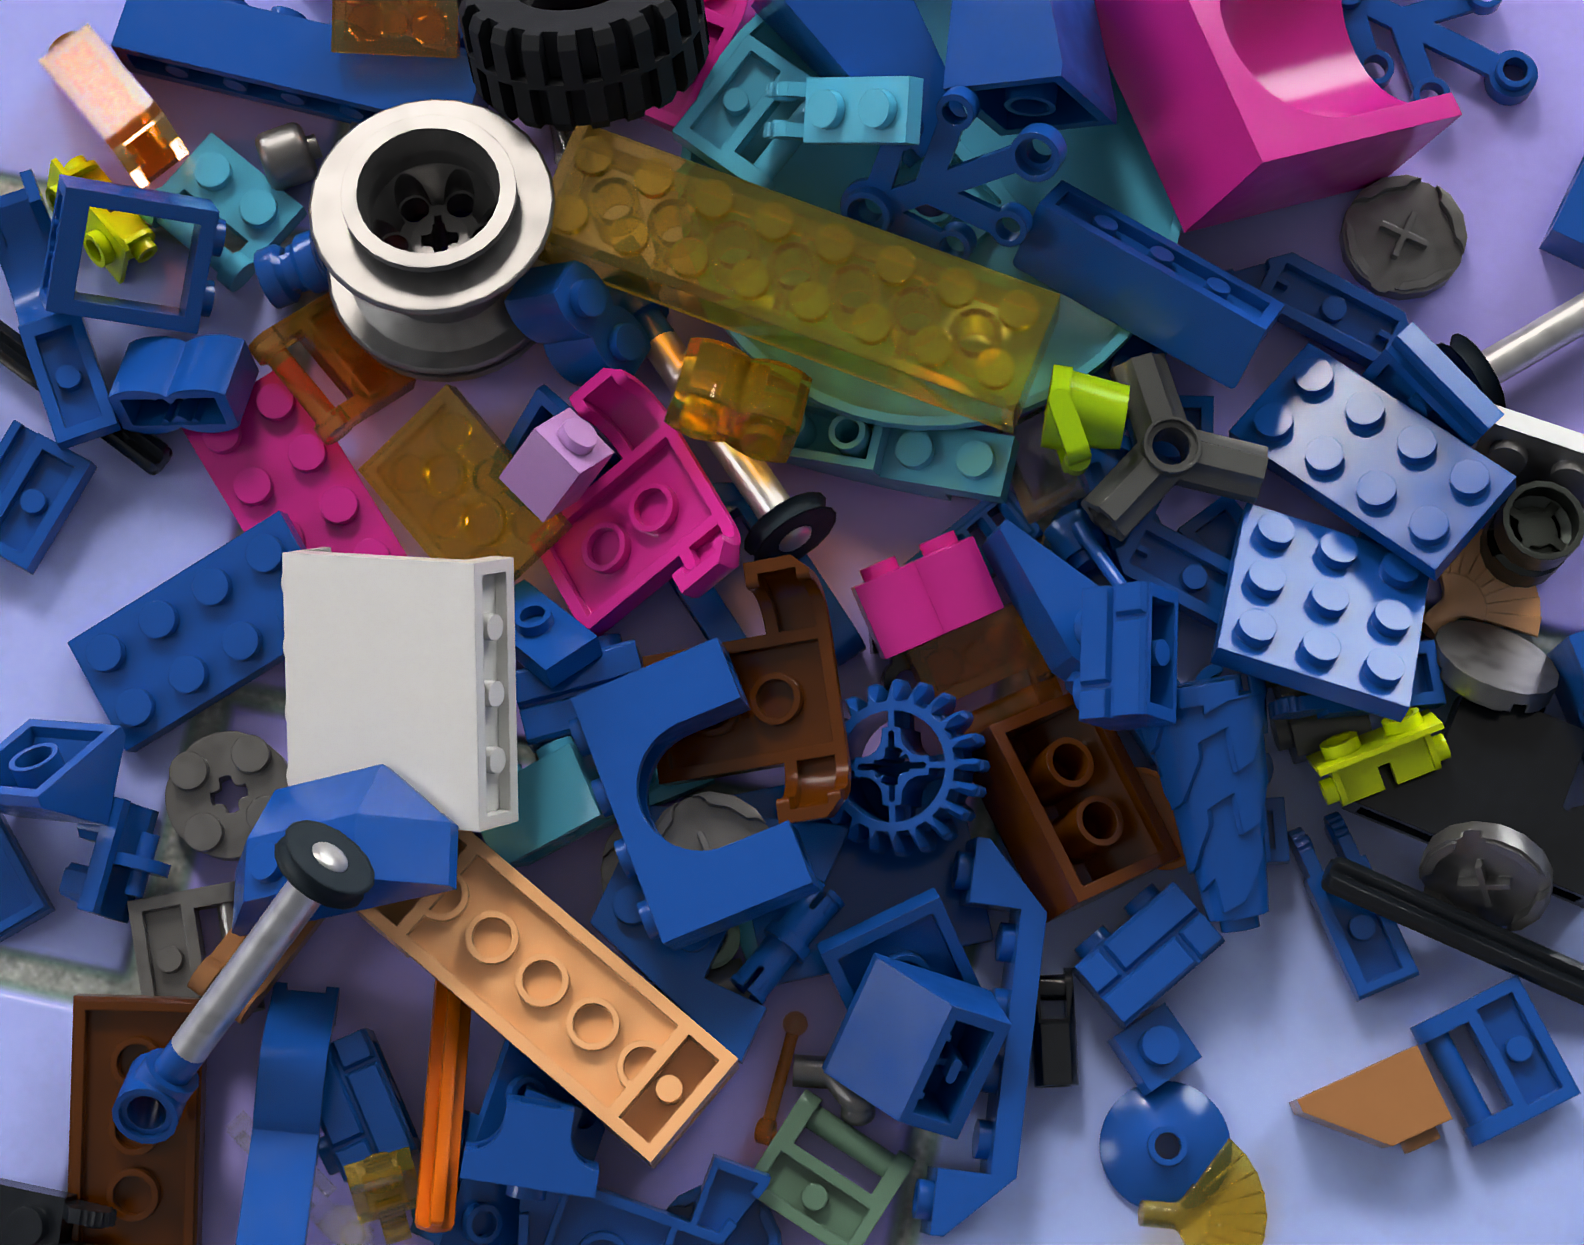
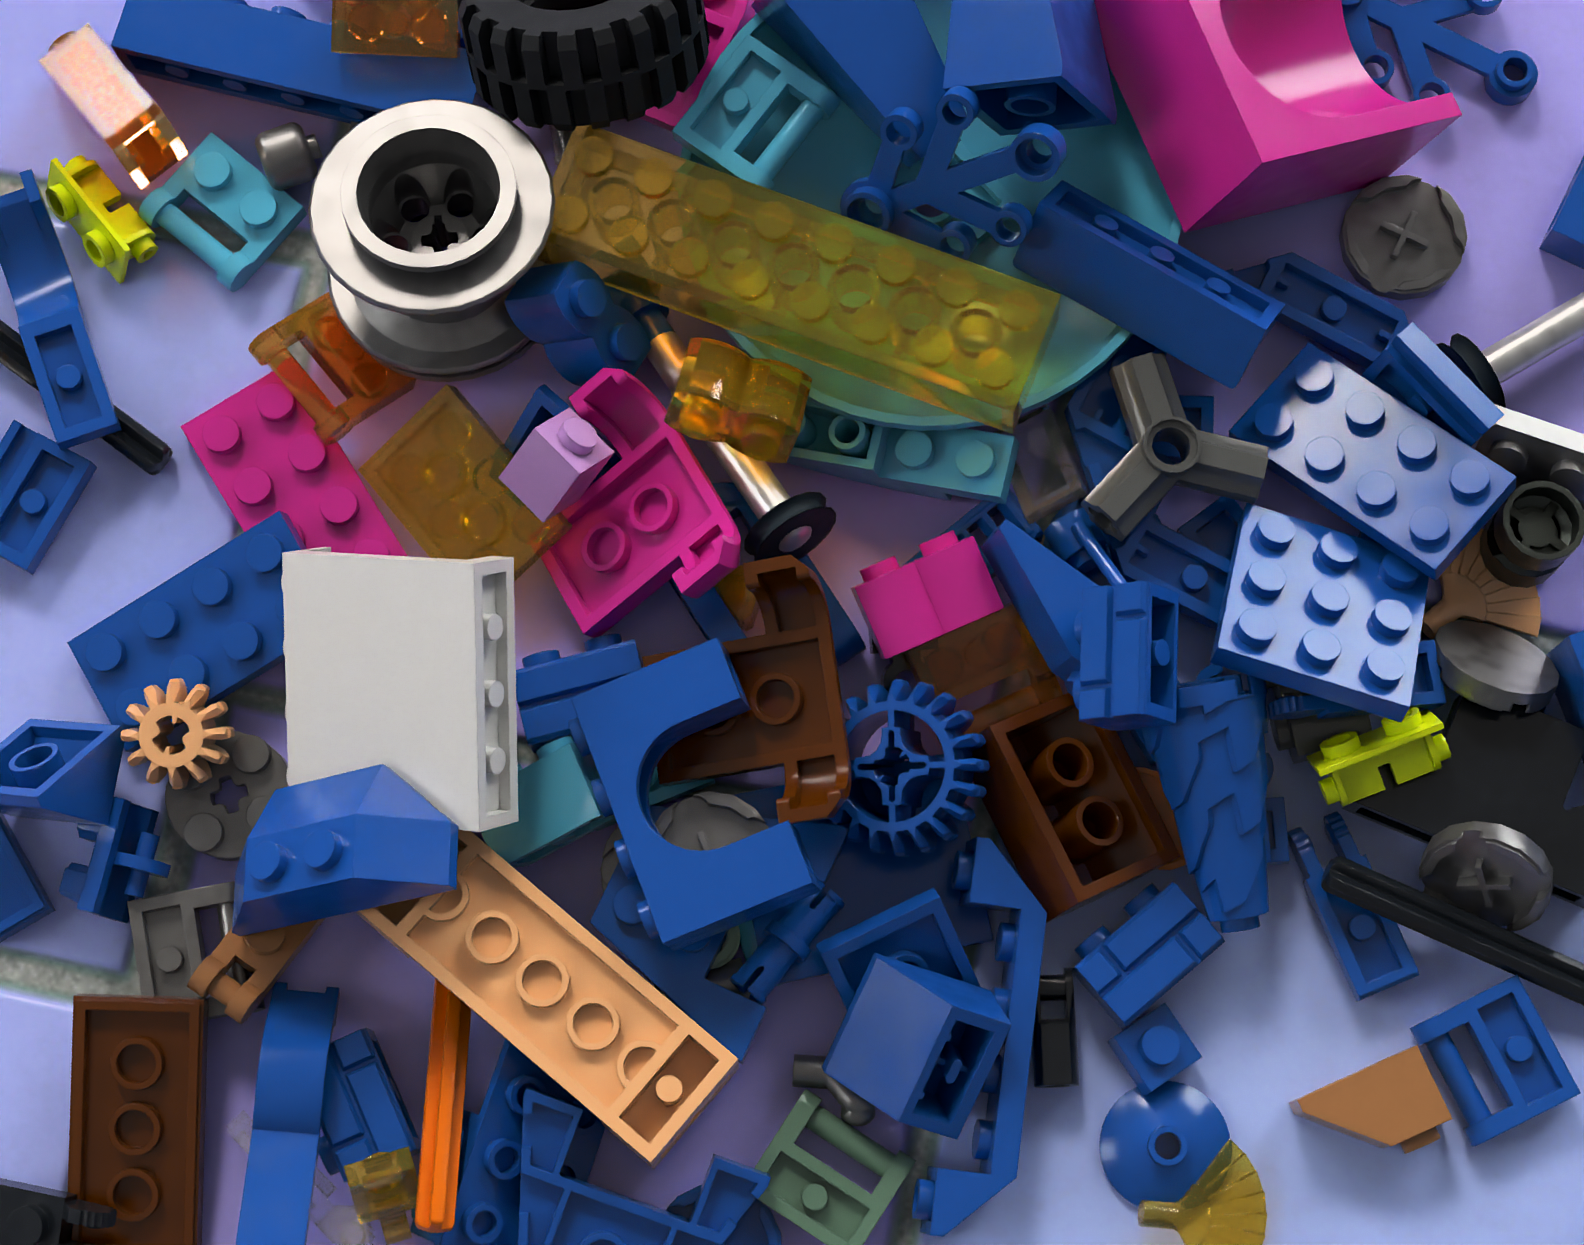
(66, 243): blue window -> none
(156, 725): none -> light nougat gear
(183, 384): blue brick -> none
(290, 270): blue wheel -> none
(319, 870): piece -> none
(532, 1152): blue brick -> none
(549, 638): blue plate -> none
(738, 598): none -> clear yellow slope
(794, 1025): clear orange hinge -> none
(851, 110): medium azure hinge -> none
(1082, 415): lime piece -> none

